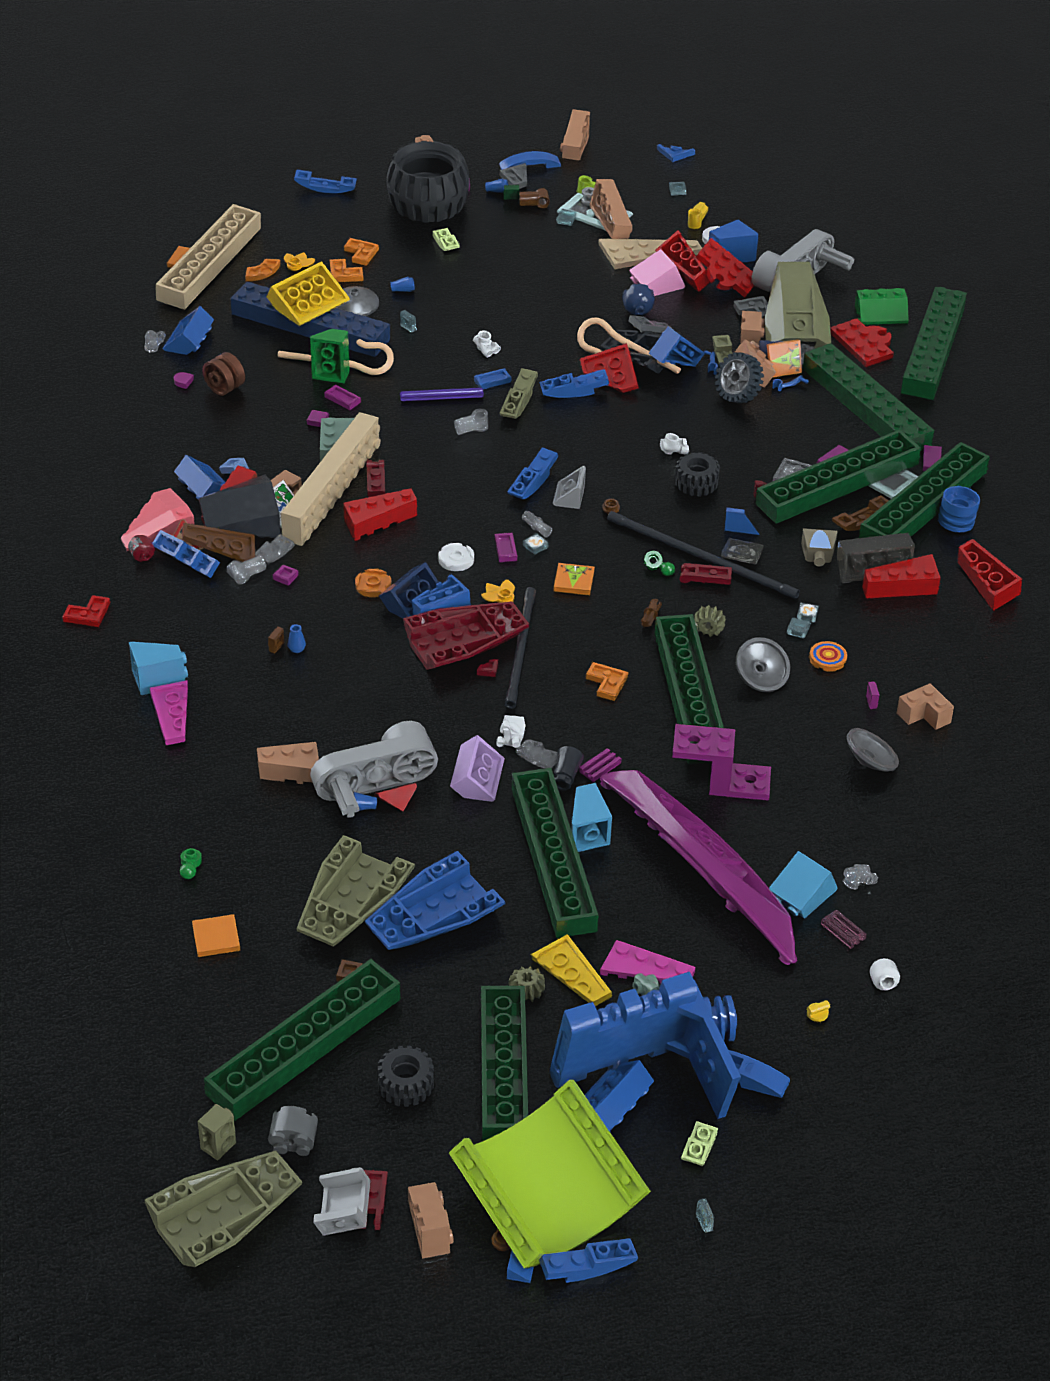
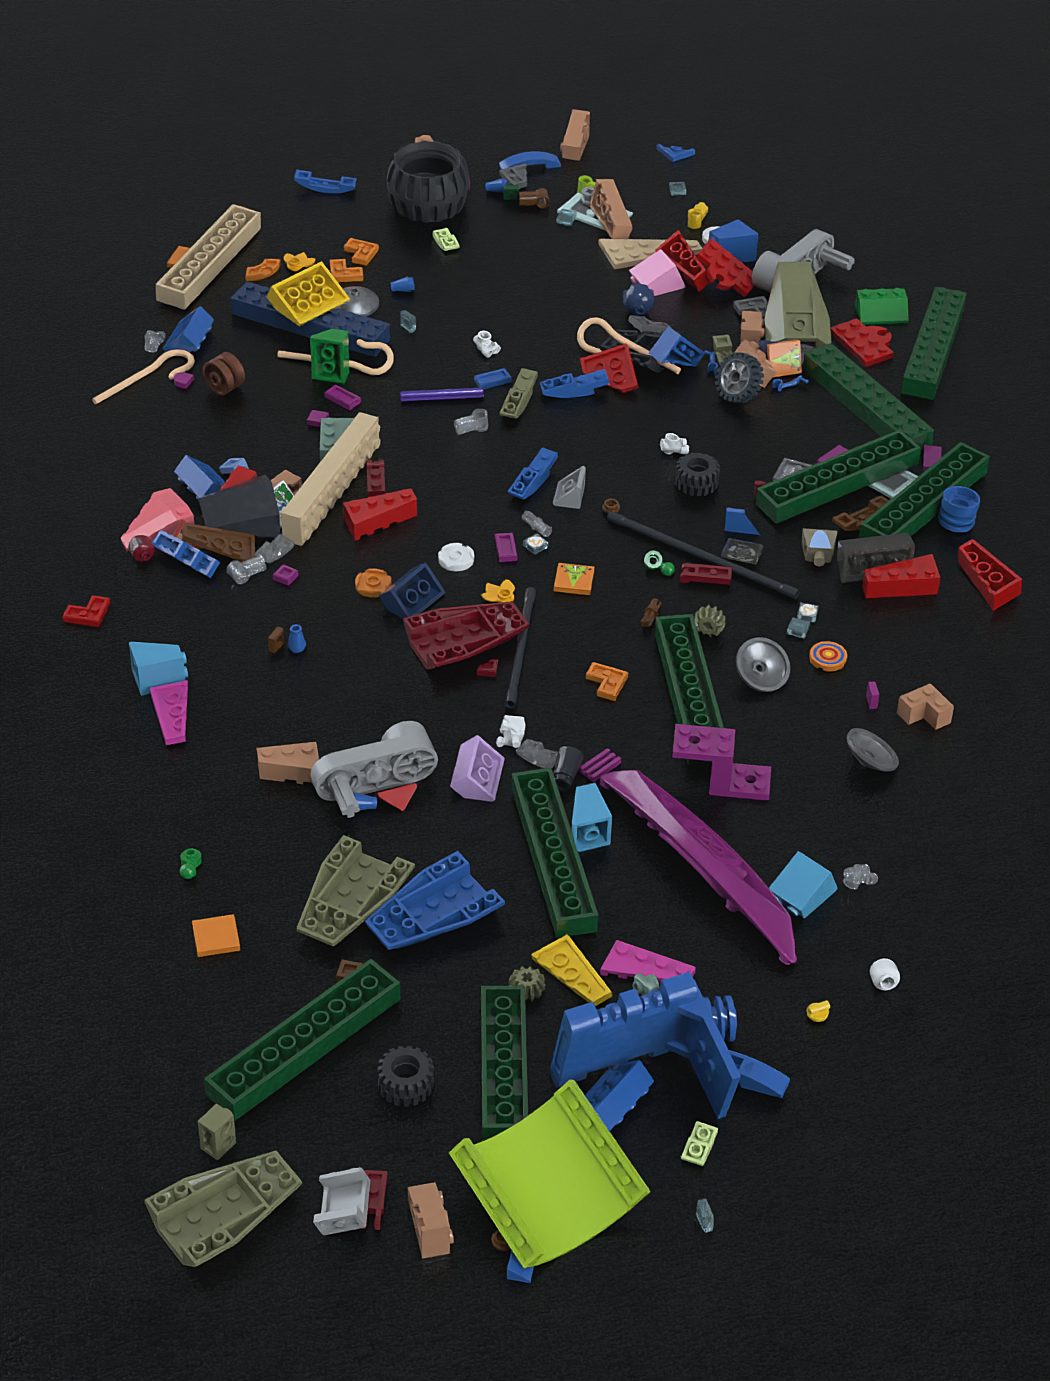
(148, 370): none -> light nougat piece
(293, 1130): dark grey brick -> none
(445, 595): blue wedge -> none
(590, 1262): blue slope -> none
(841, 931): clear pink tile -> none

